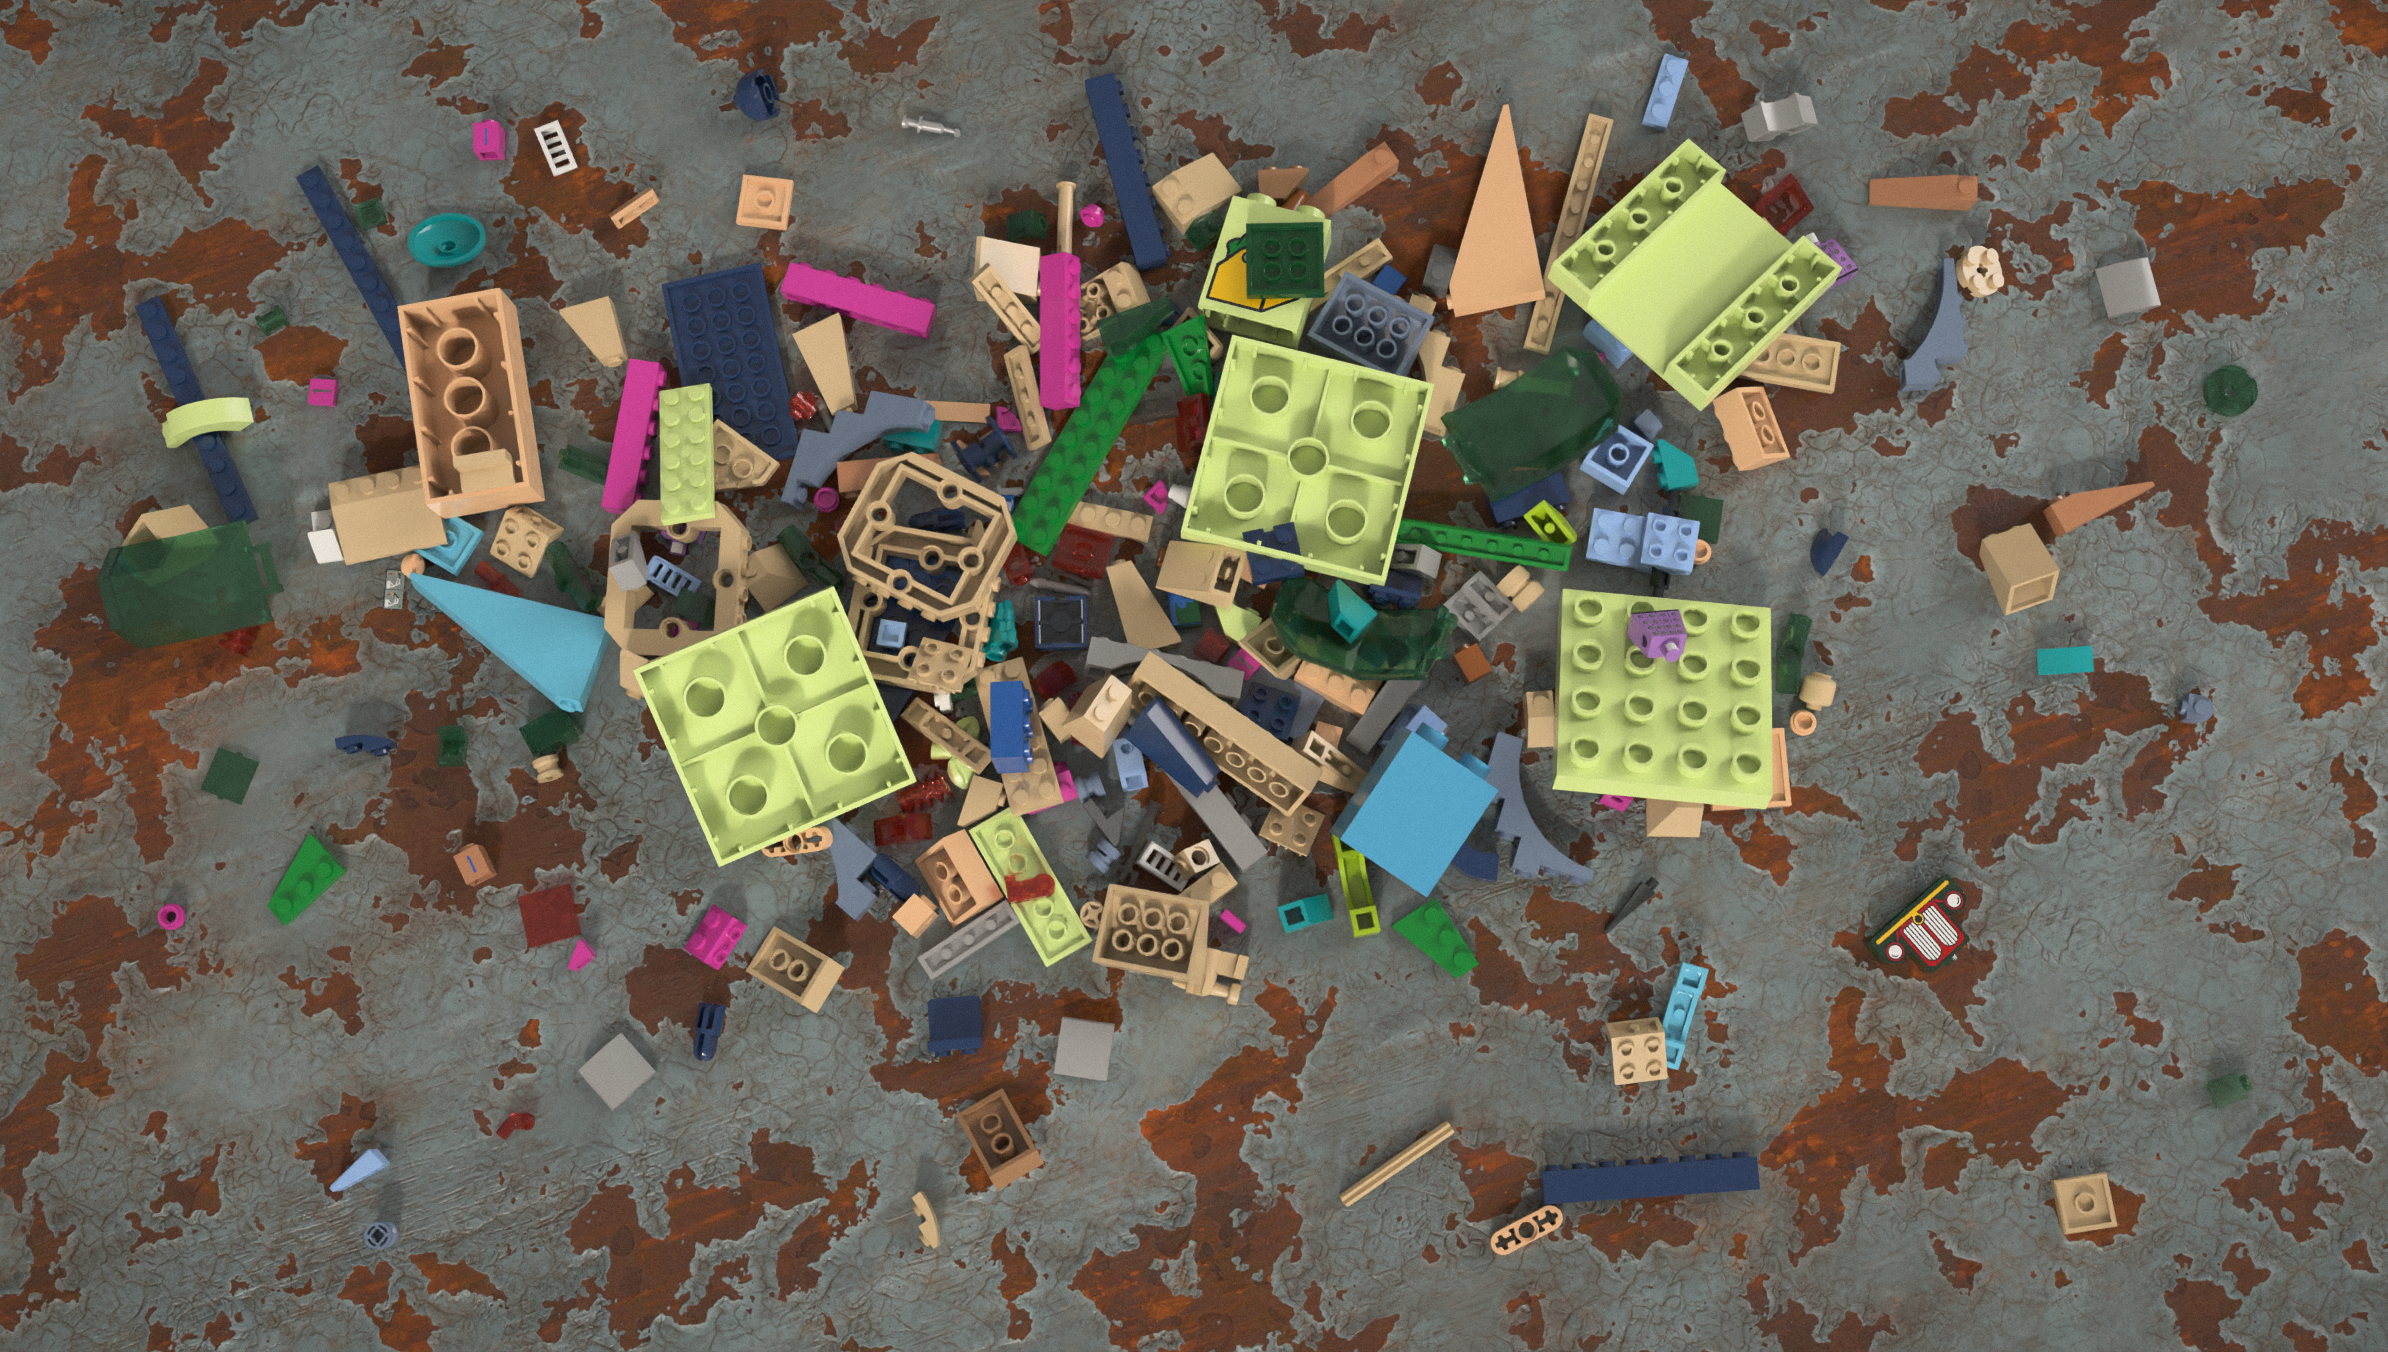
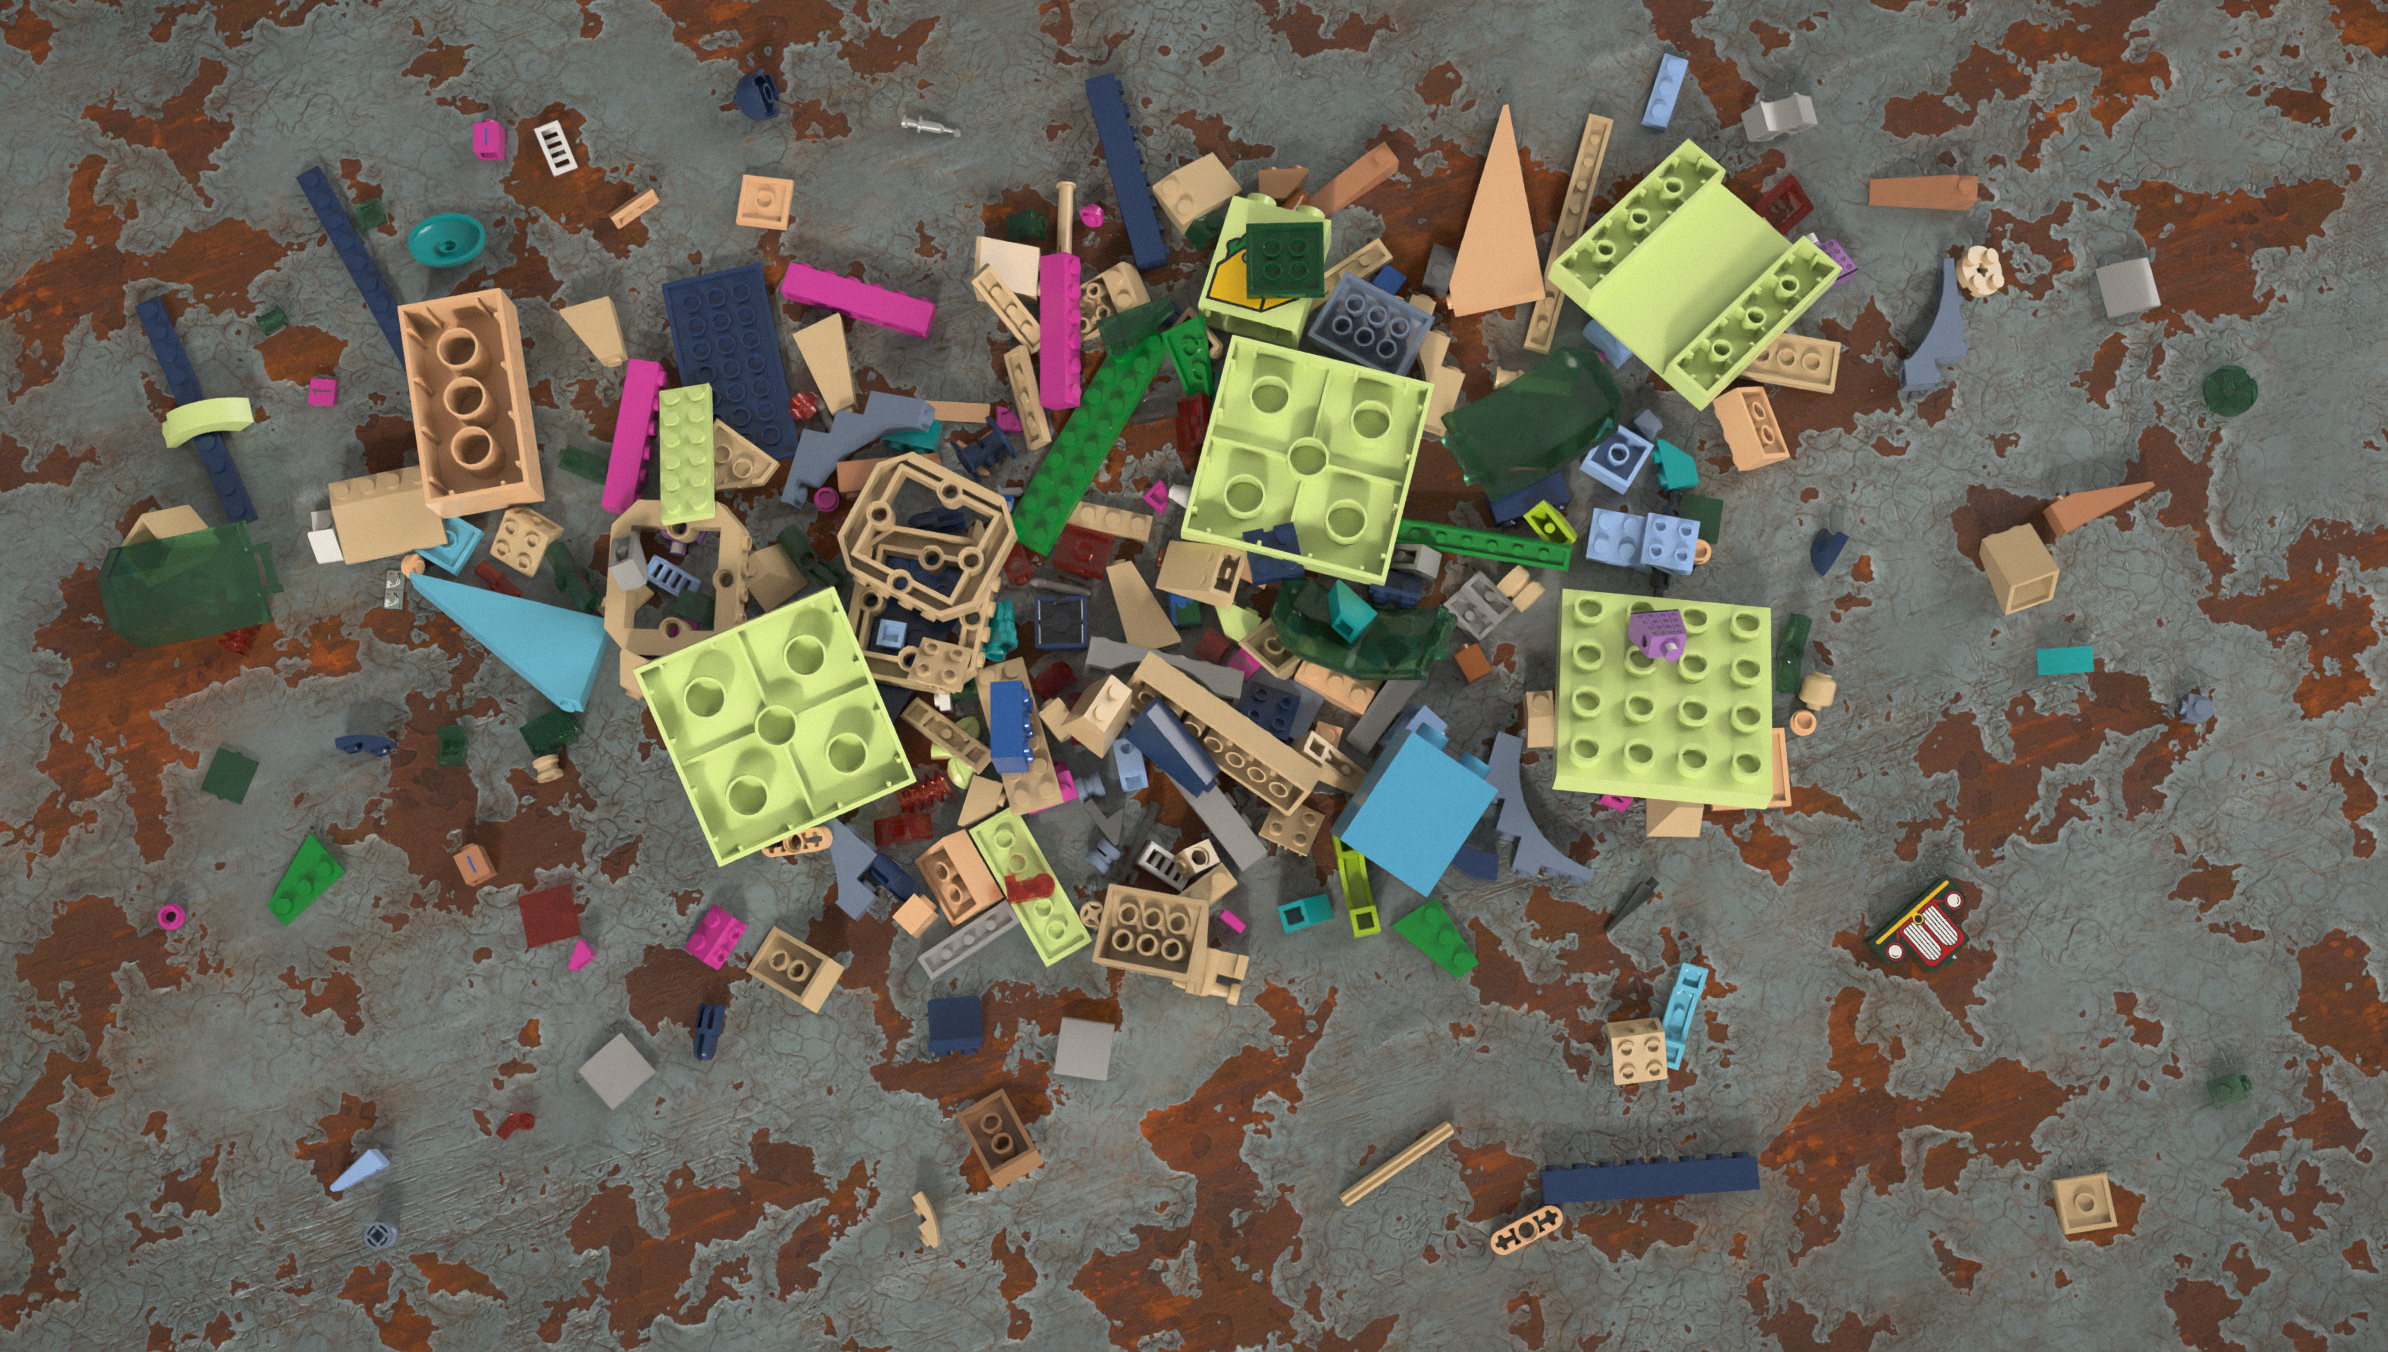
(485, 470): tan panel -> none

